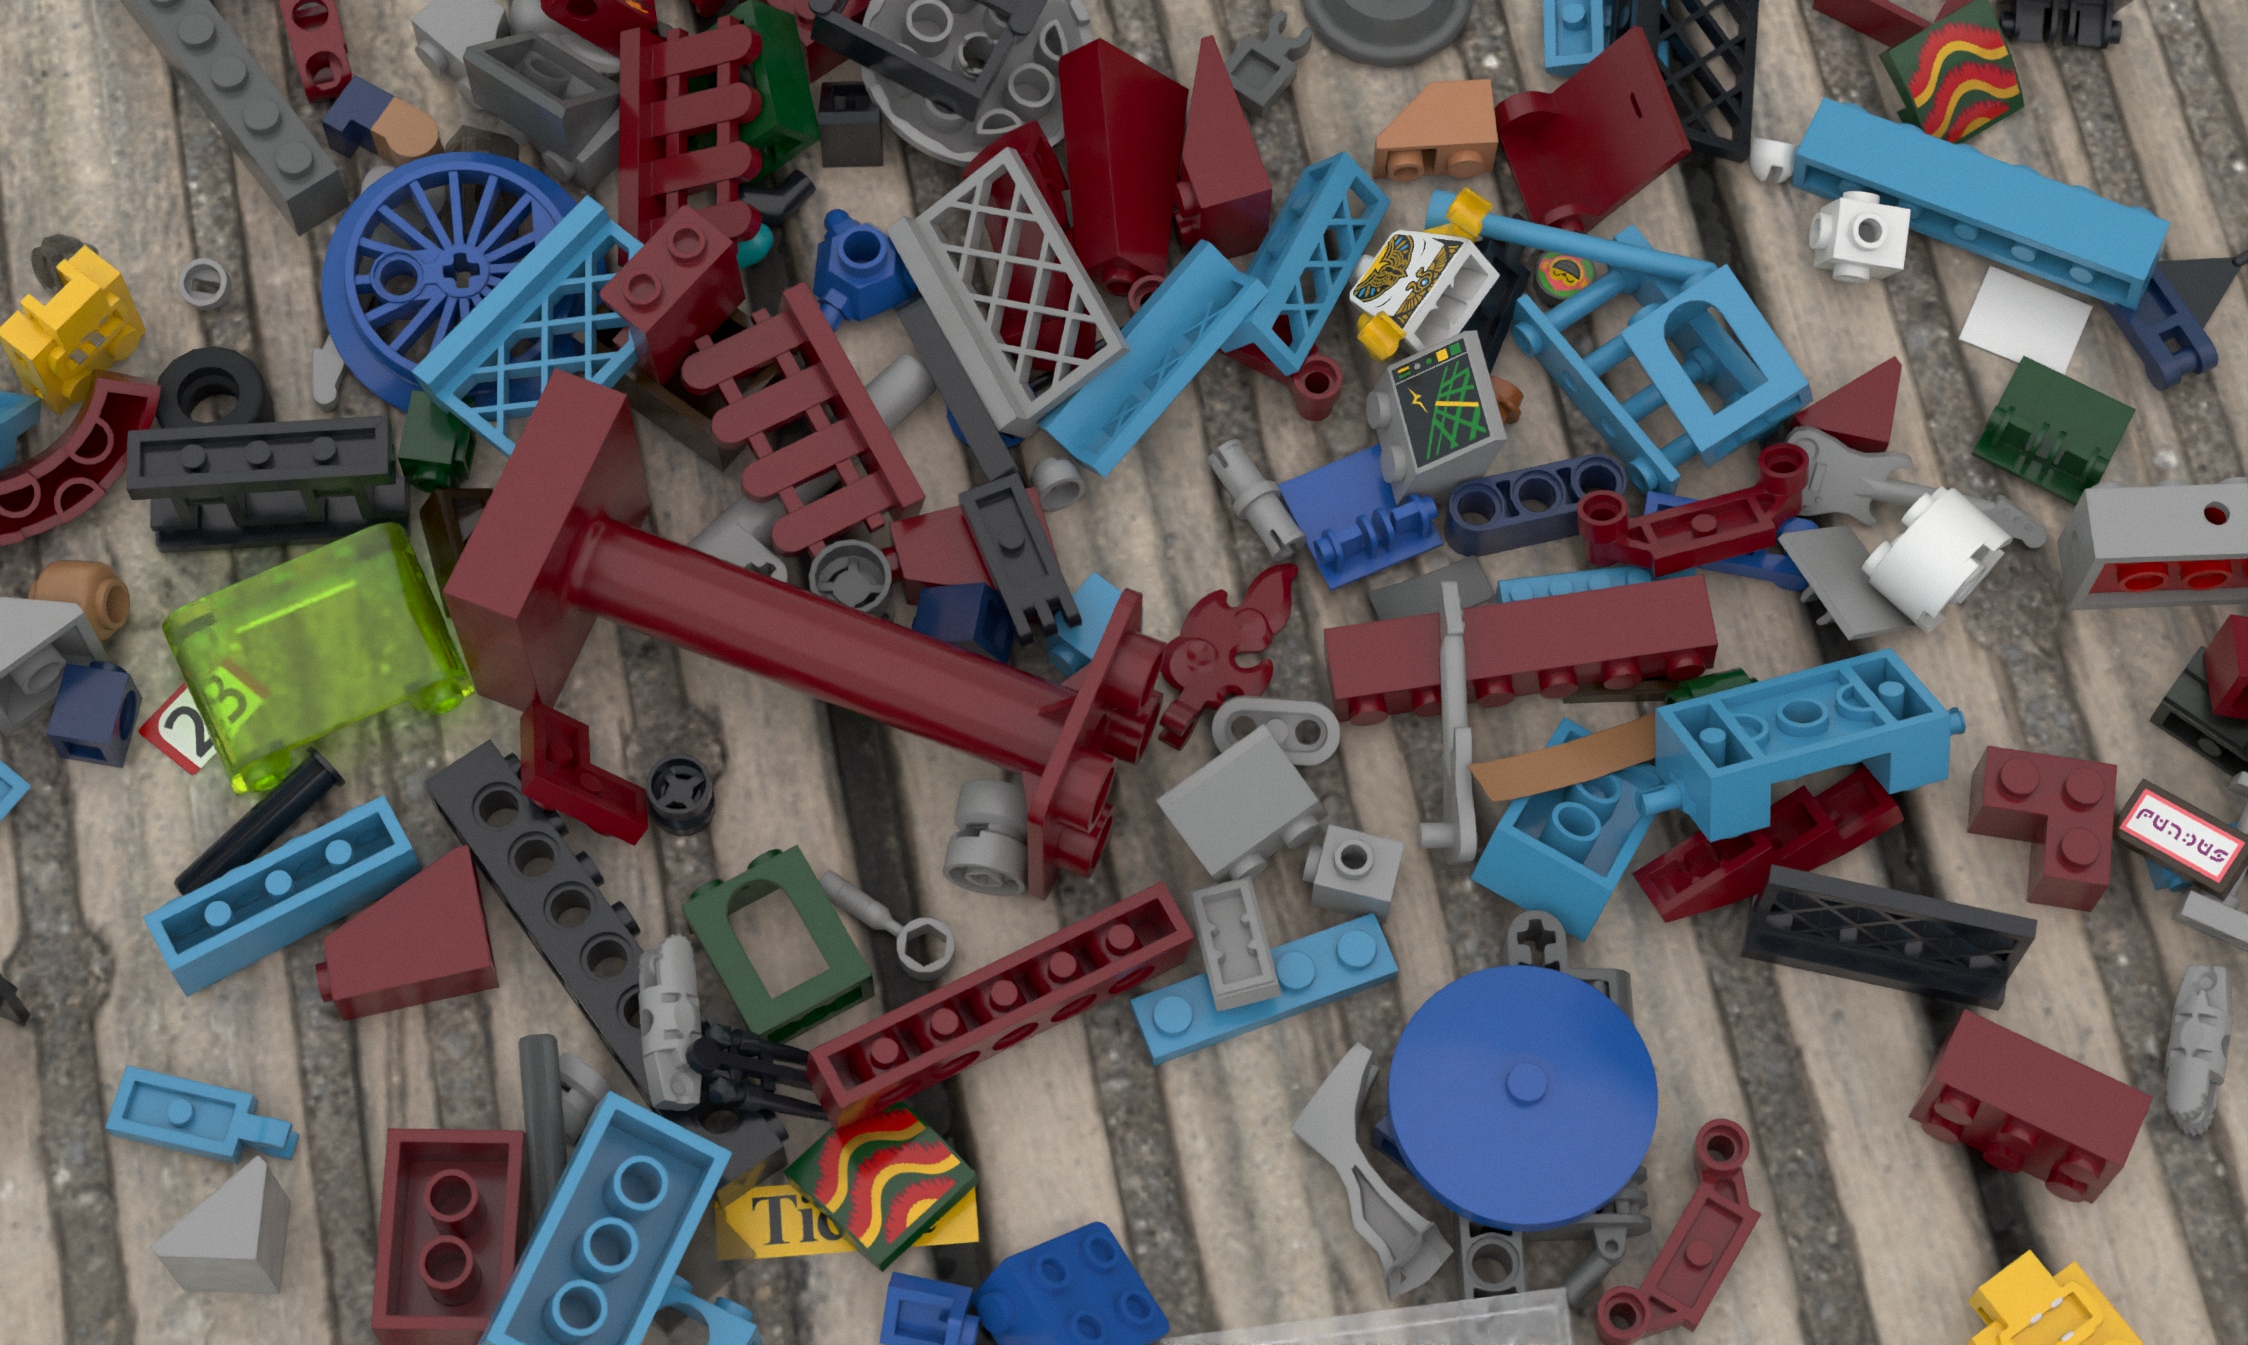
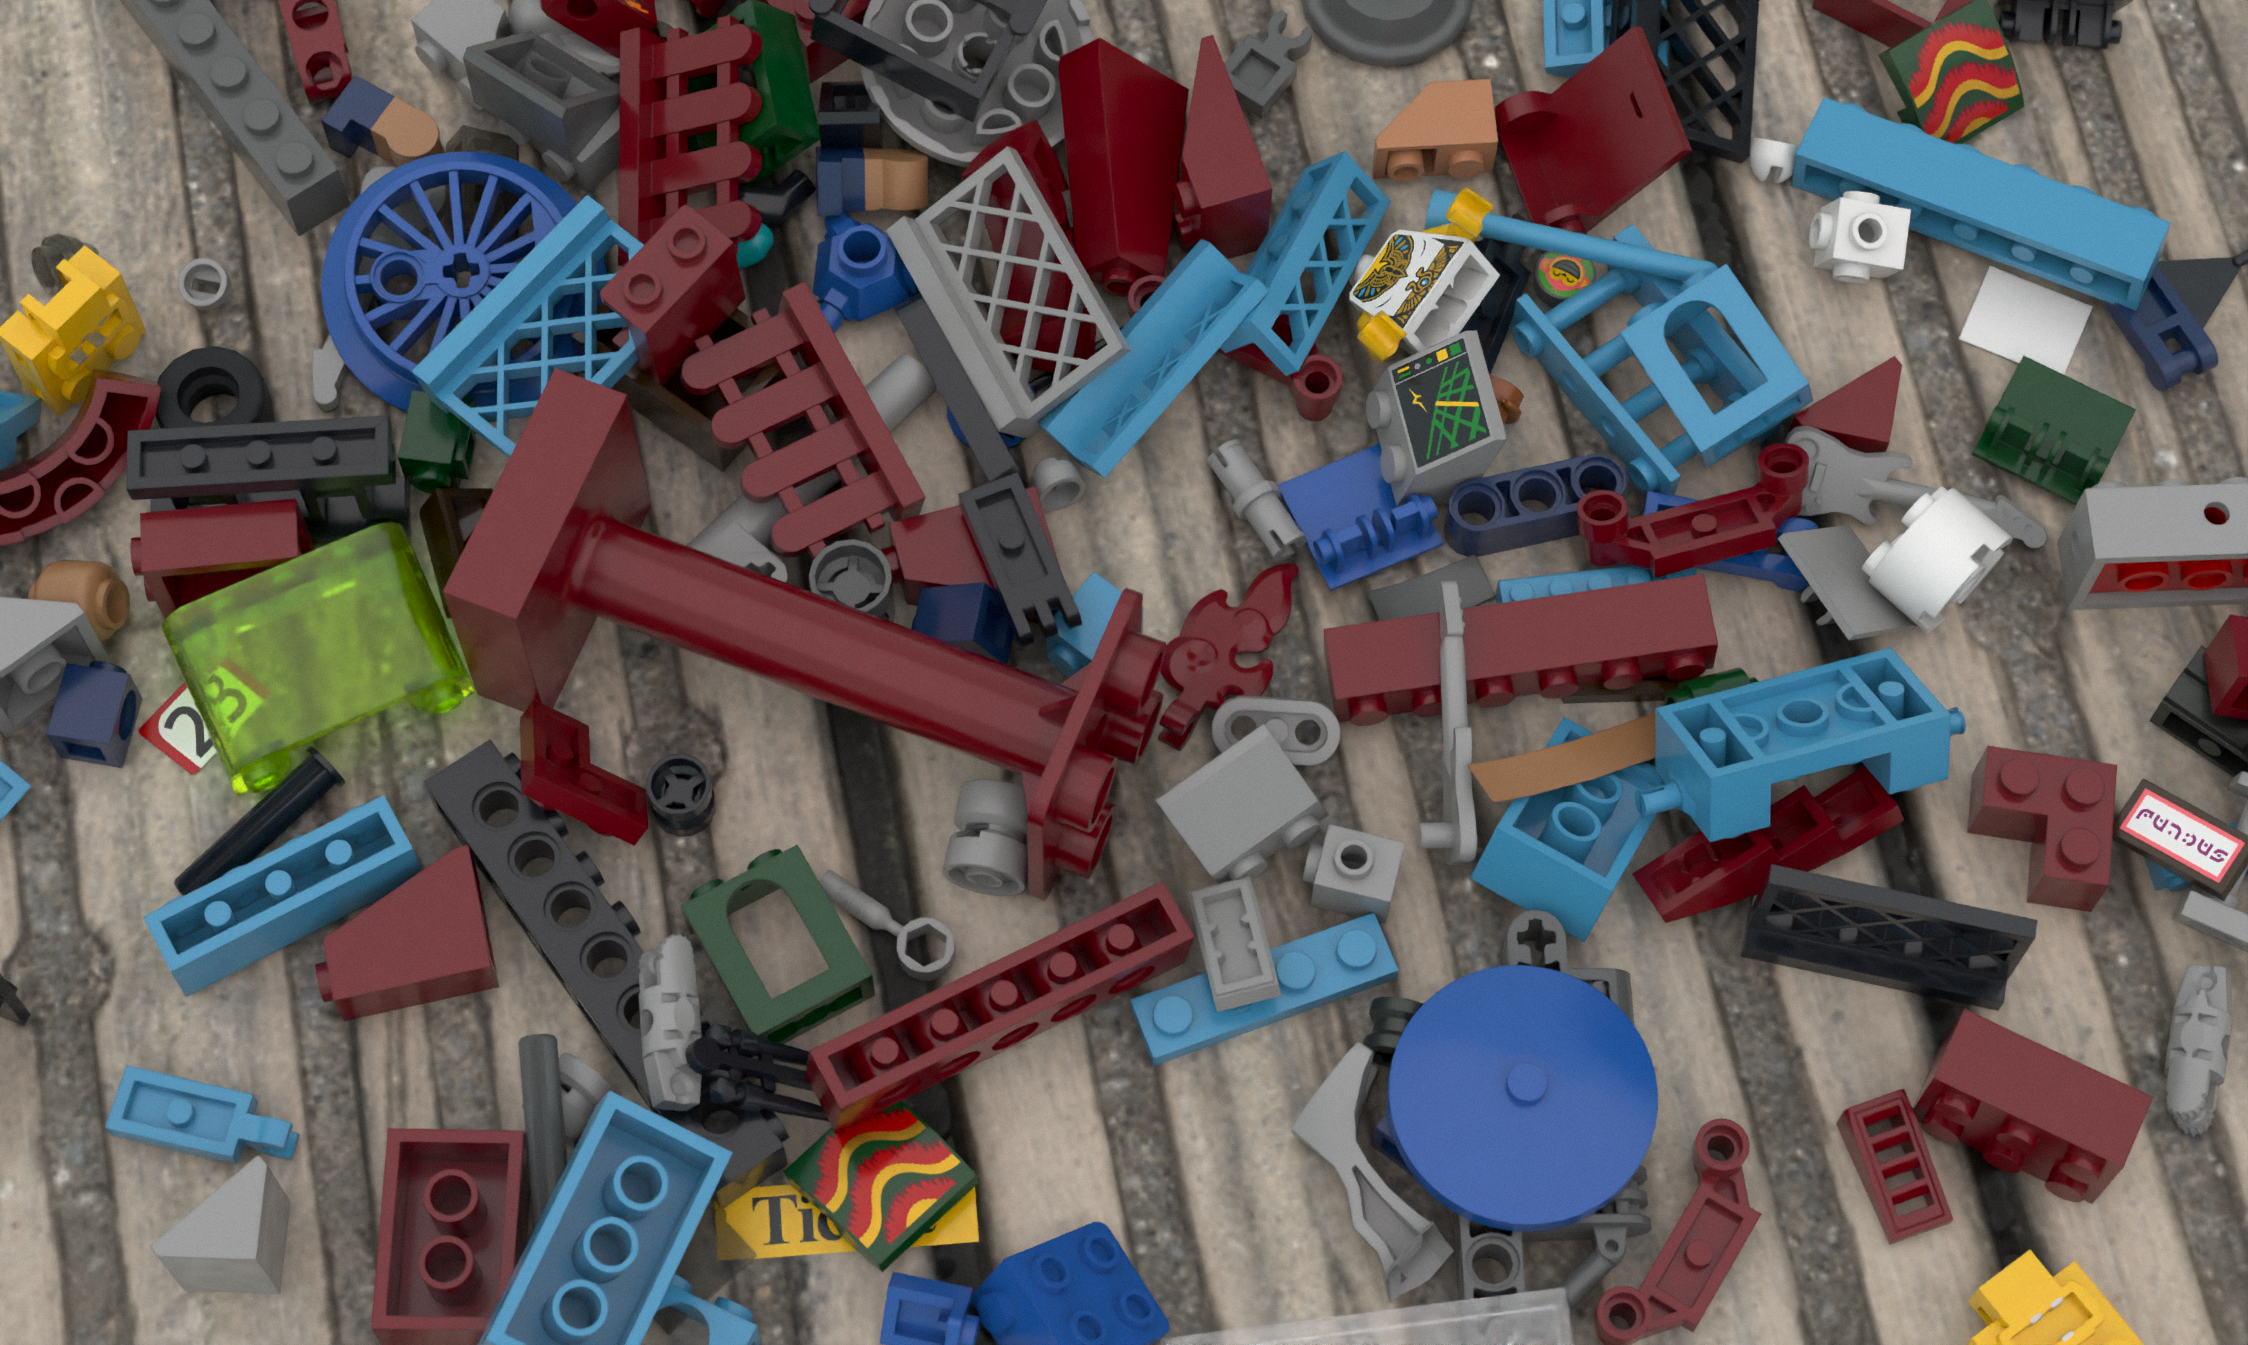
(213, 547): none -> dark red window
(870, 179): none -> leg
(1389, 1018): none -> pearl dark grey wheel
(1917, 1159): none -> dark red slope

